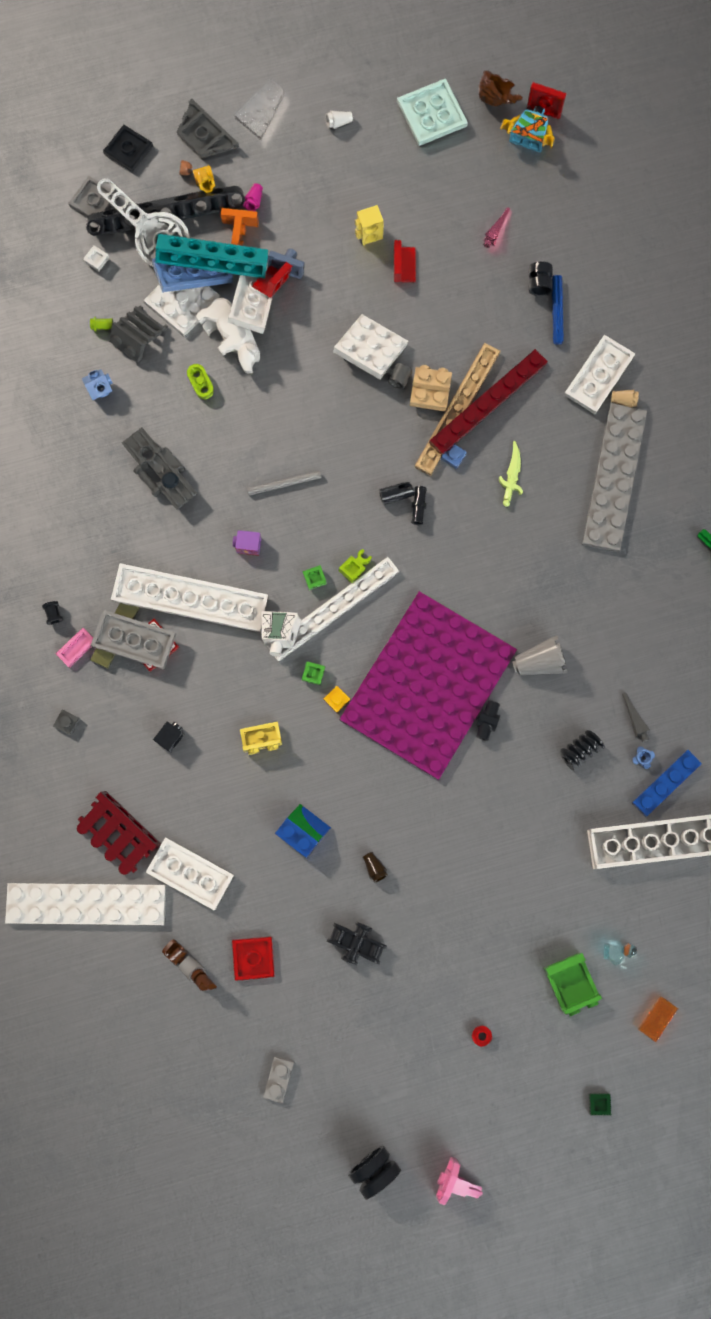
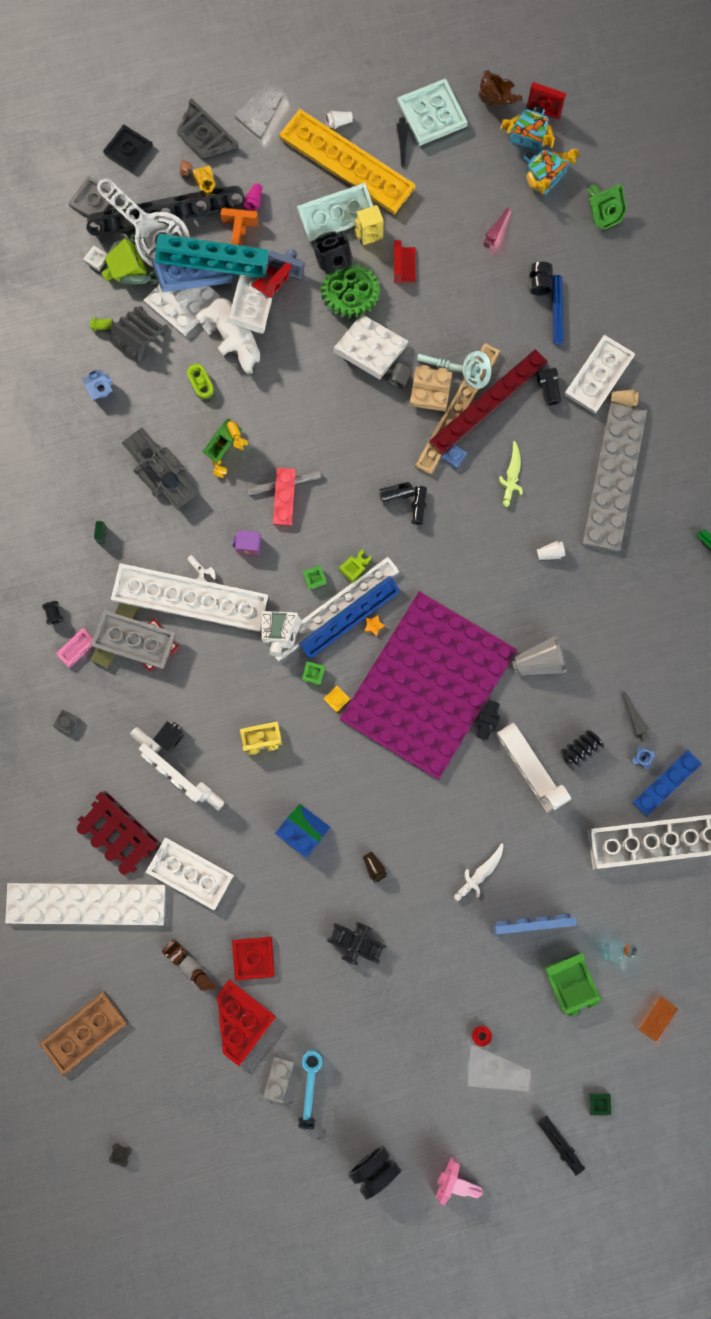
(83, 1033): none -> medium nougat tile
(100, 532): none -> dark green tile
(115, 1159): none -> clear smoke plate
(126, 264): none -> lime torso
(150, 749): none -> white plate
(200, 569): none -> white bar
(226, 435): none -> torso
(241, 1021): none -> red plate
(284, 496): none -> coral plate
(306, 1121): none -> medium azure piece
(332, 252): none -> black brick
(334, 211): none -> light aqua plate
(346, 161): none -> yellow plate
(349, 617): none -> blue plate
(350, 291): none -> bright green gear
(373, 625): none -> light orange piece
(402, 131): none -> black piece
(471, 370): none -> light aqua dish
(480, 874): none -> white piece
(495, 1072): none -> clear wing
(532, 770): none -> white beam
(542, 922): none -> medium blue plate
(547, 168): none -> torso
(548, 381): none -> black piece
(551, 551): none -> white cone
(575, 1165): none -> black pin
(607, 206): none -> bright green piece

